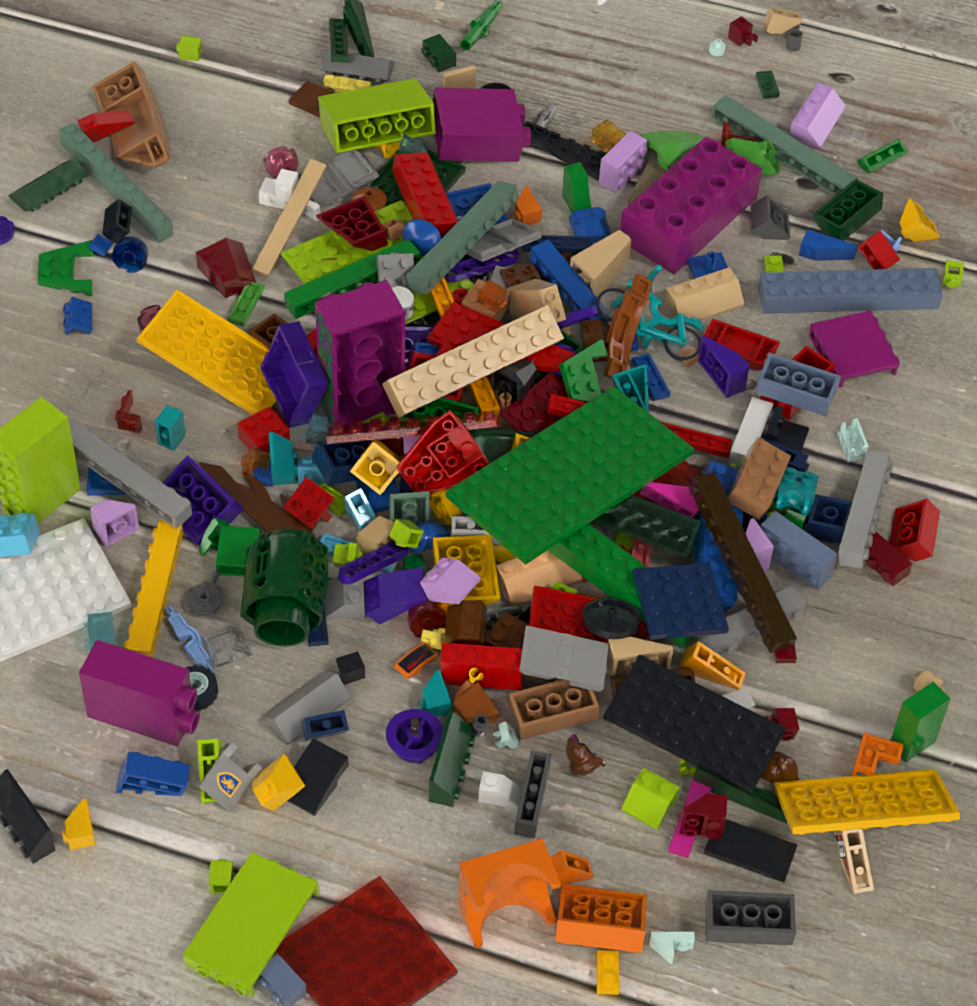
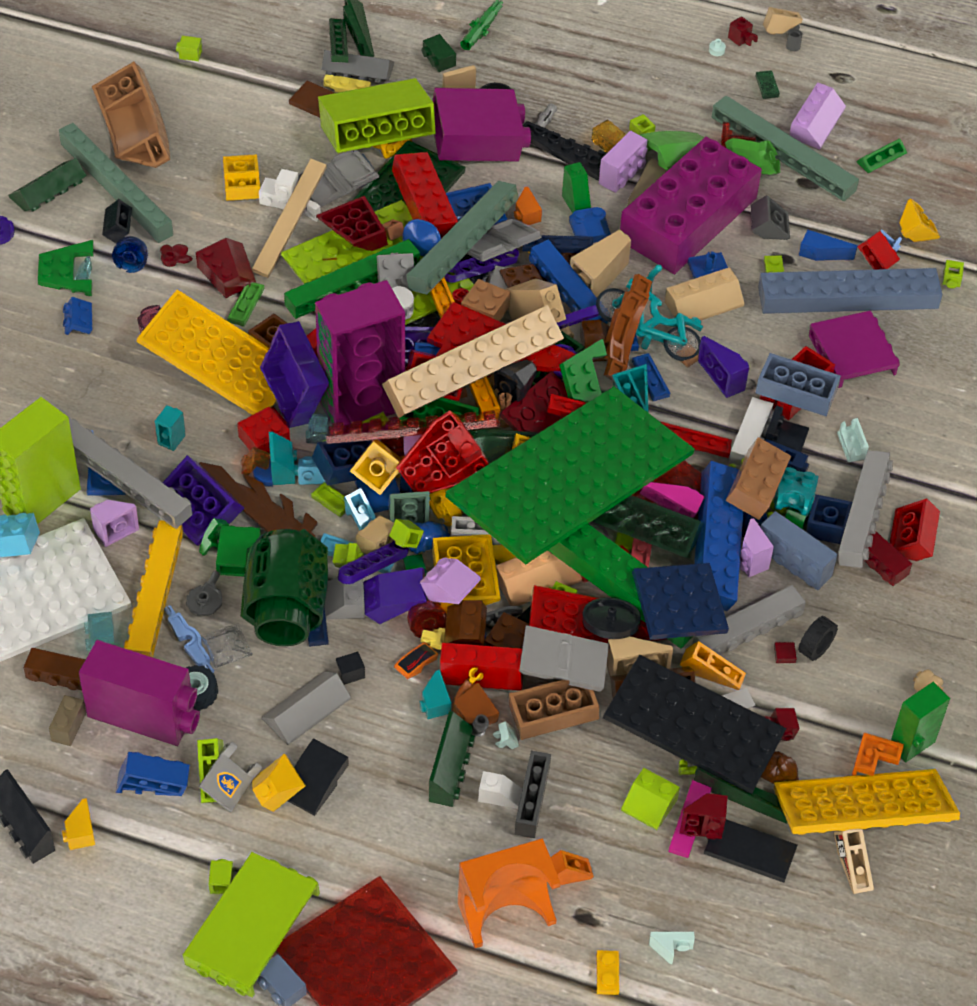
(53, 668): none -> reddish brown brick
(67, 720): none -> dark tan brick
(84, 269): none -> clear light blue slope
(100, 125): red slope -> none
(100, 245): blue tile -> none
(127, 421): clear red bracket -> none
(172, 255): none -> dark red plate
(241, 177): none -> yellow slope
(280, 159): clear pink cylinder -> none
(310, 503): red bracket -> none
(324, 725): dark blue brick -> none
(375, 197): dark orange dish -> none
(411, 145): clear light blue window -> none
(414, 735): dark purple piece -> none
(492, 296): clear orange brick -> none
(582, 760): reddish brown hair -> none
(601, 918): orange slope -> none
(645, 126): none -> lime brick
(742, 562): dark brown brick -> none
(750, 345): red slope -> none
(750, 917): dark grey brick -> none
(818, 638): none -> black tyre
(849, 210): dark green slope -> none

